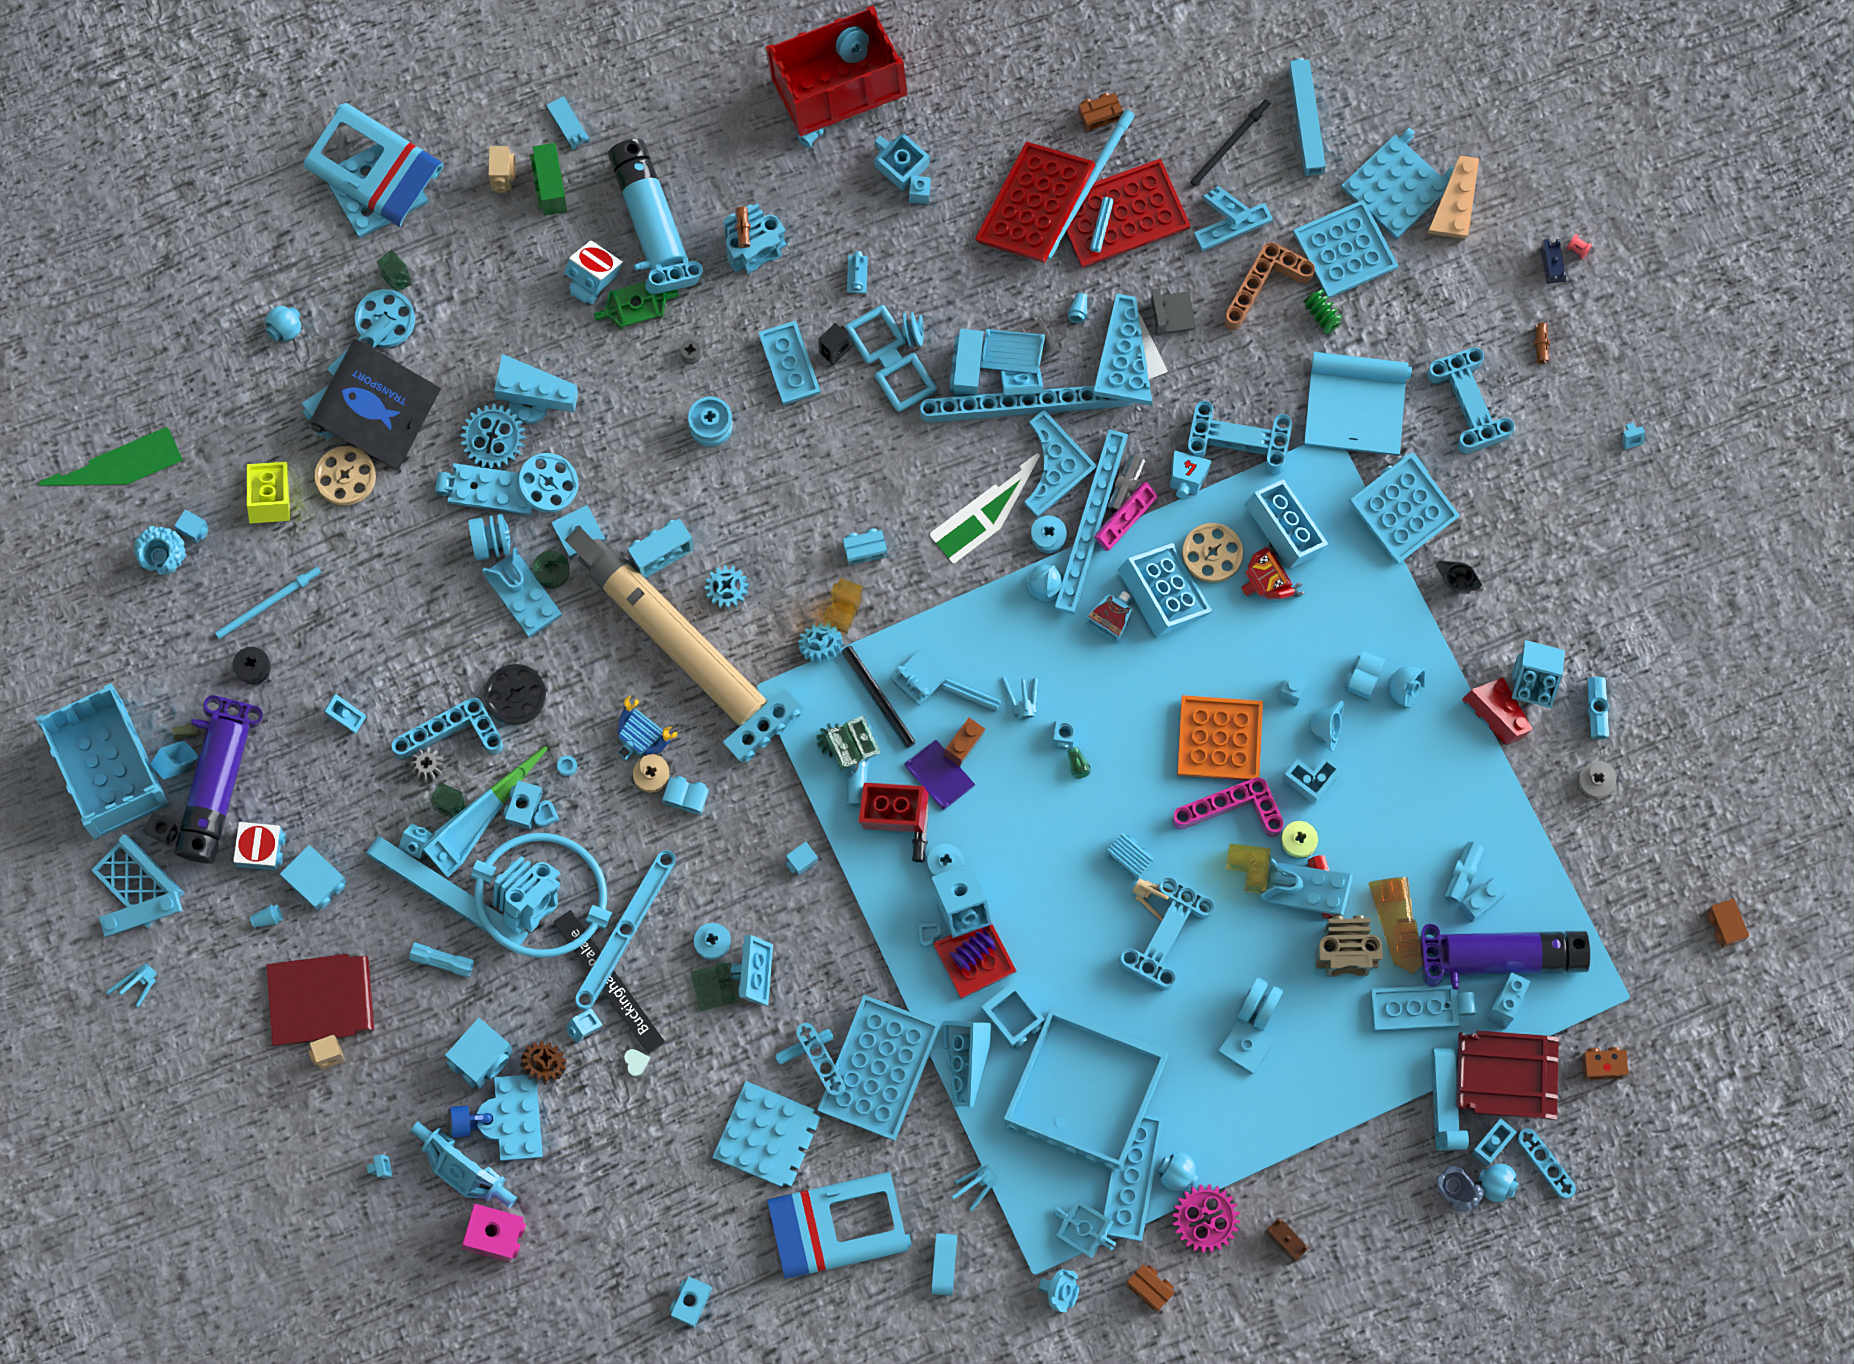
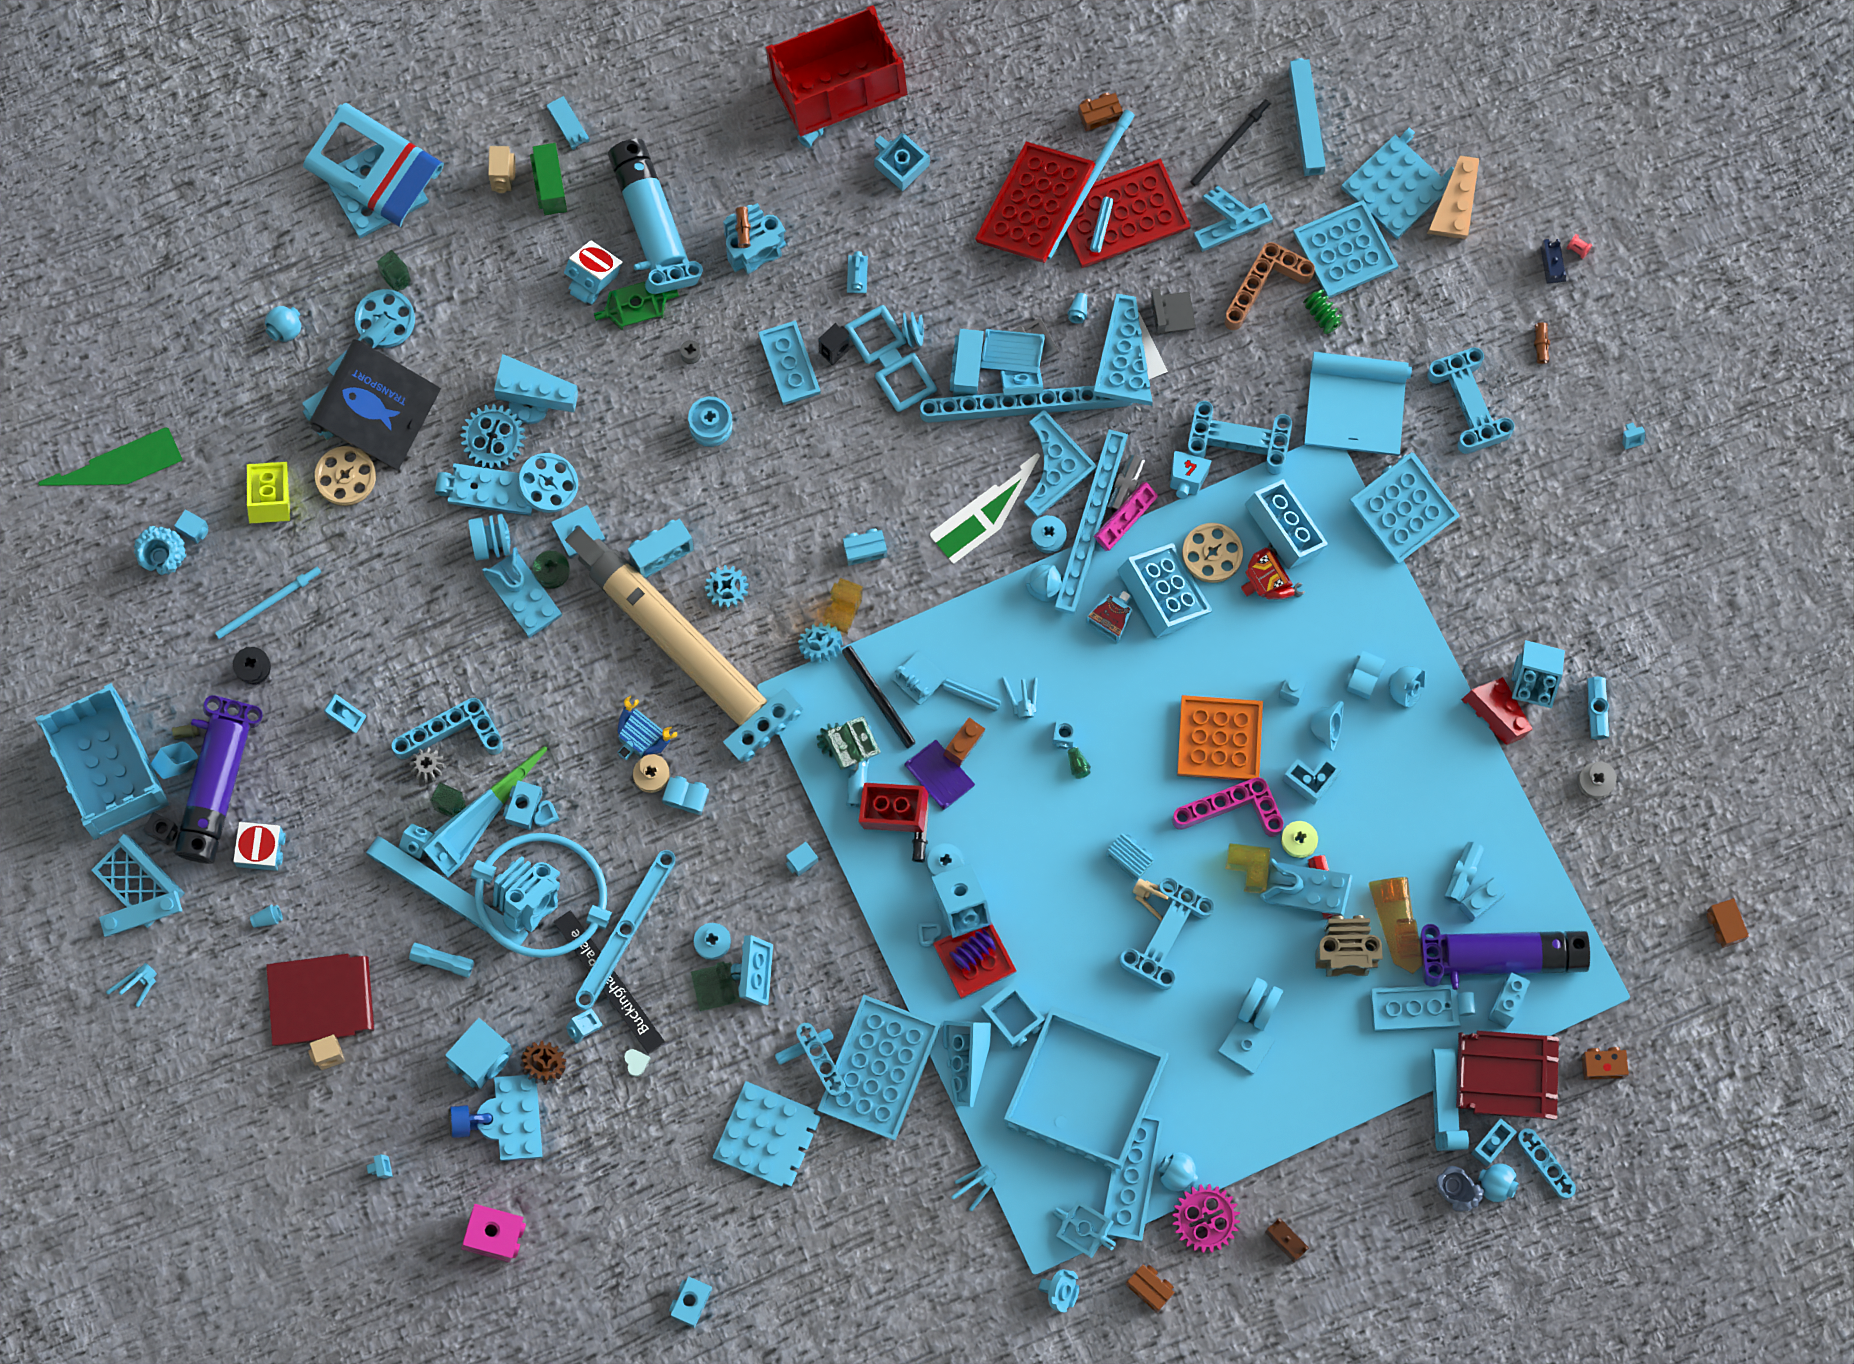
(313, 878): medium azure brick -> none
(459, 1170): medium azure plate -> none
(516, 685): black wedge -> none
(567, 766): medium azure tile -> none
(807, 1230): medium azure piece -> none
(852, 44): medium azure piece -> none
(919, 190): medium azure brick -> none
(944, 1264): medium azure beam -> none
(1459, 576): black hat -> none

